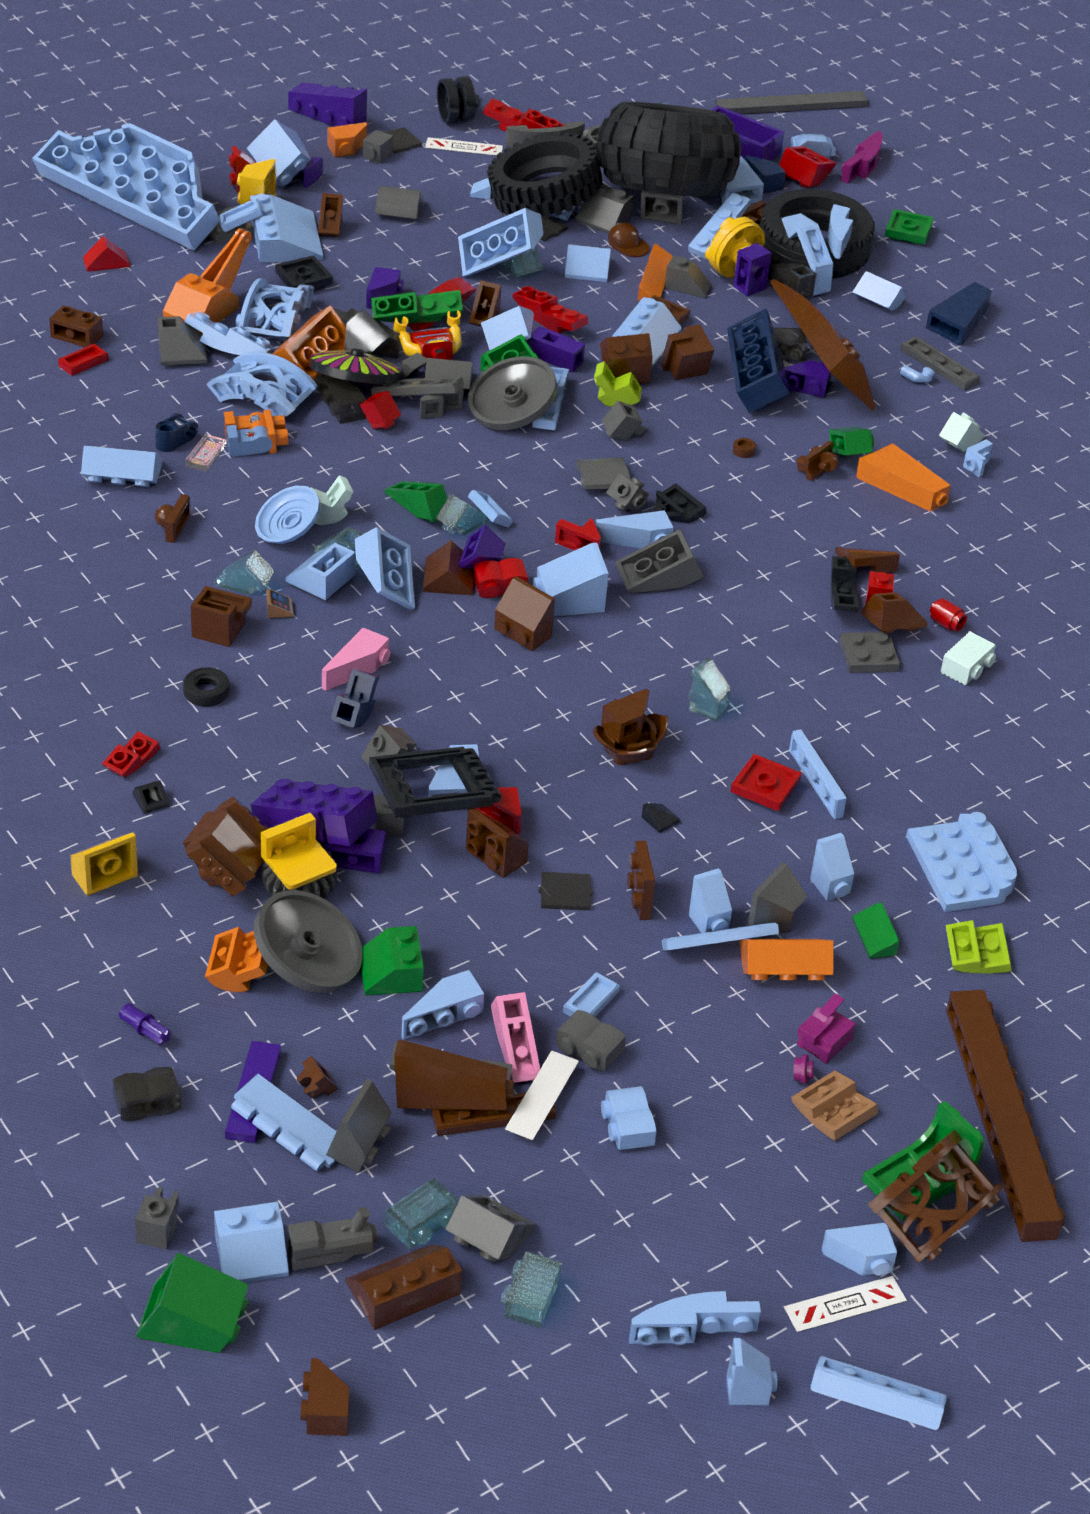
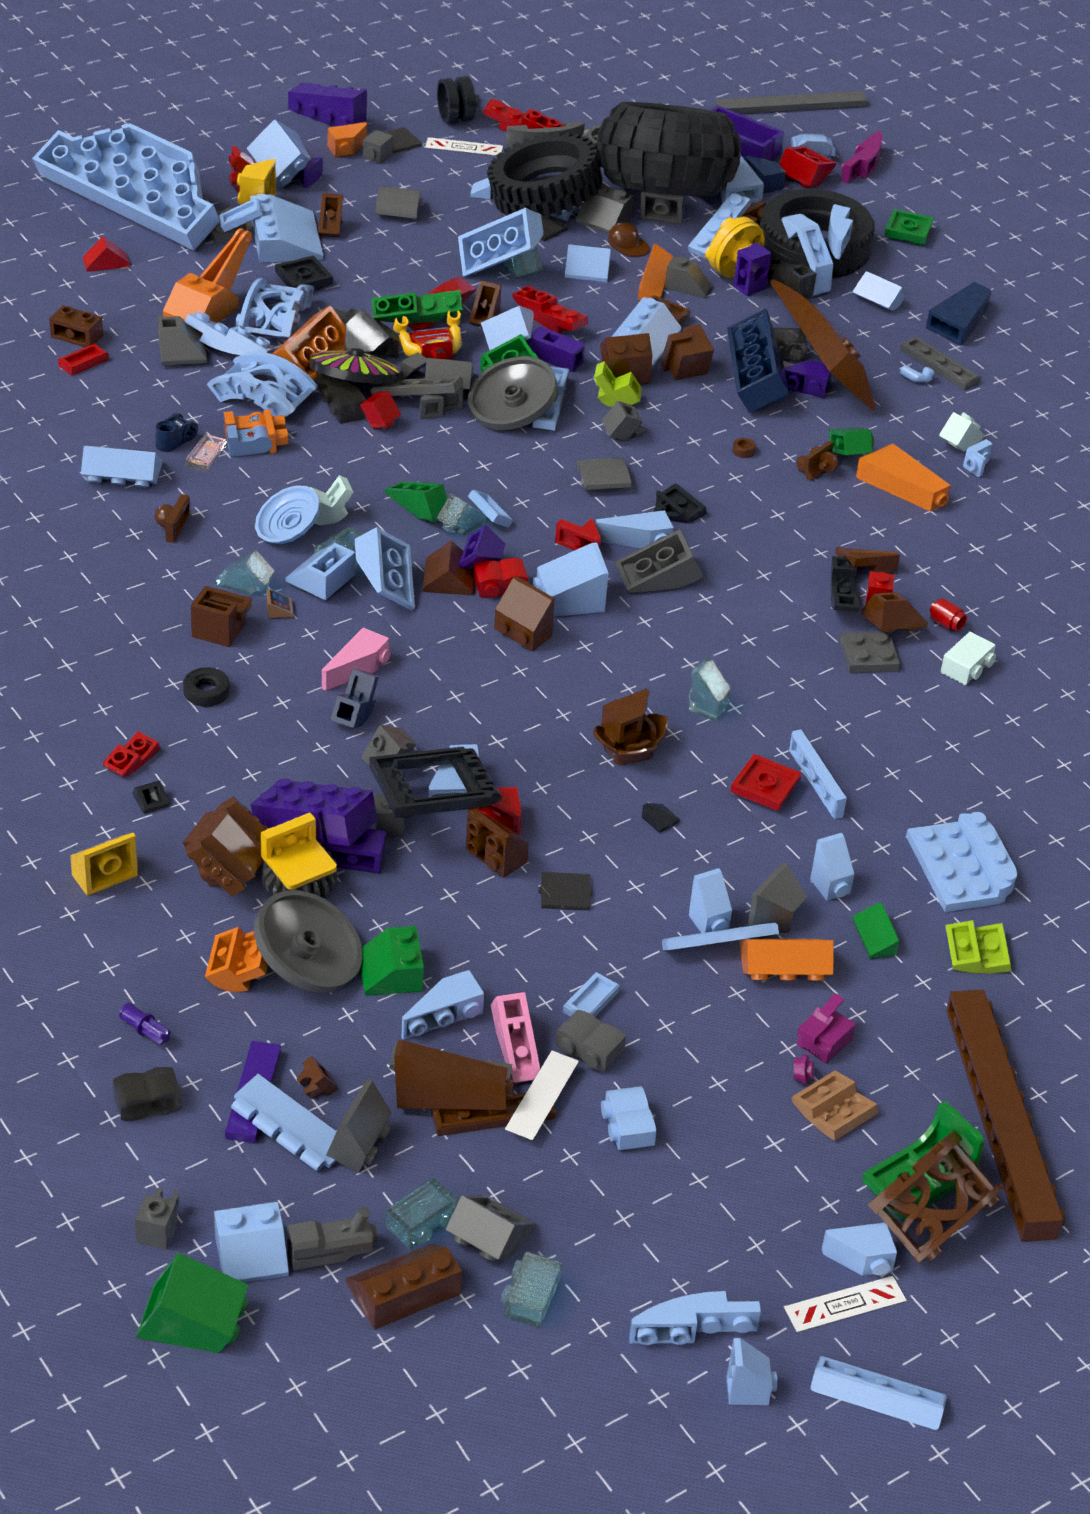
(327, 1401): reddish brown slope -> none
(383, 283): dark purple slope -> none
(628, 493): dark grey brick -> none
(641, 880): reddish brown plate -> none

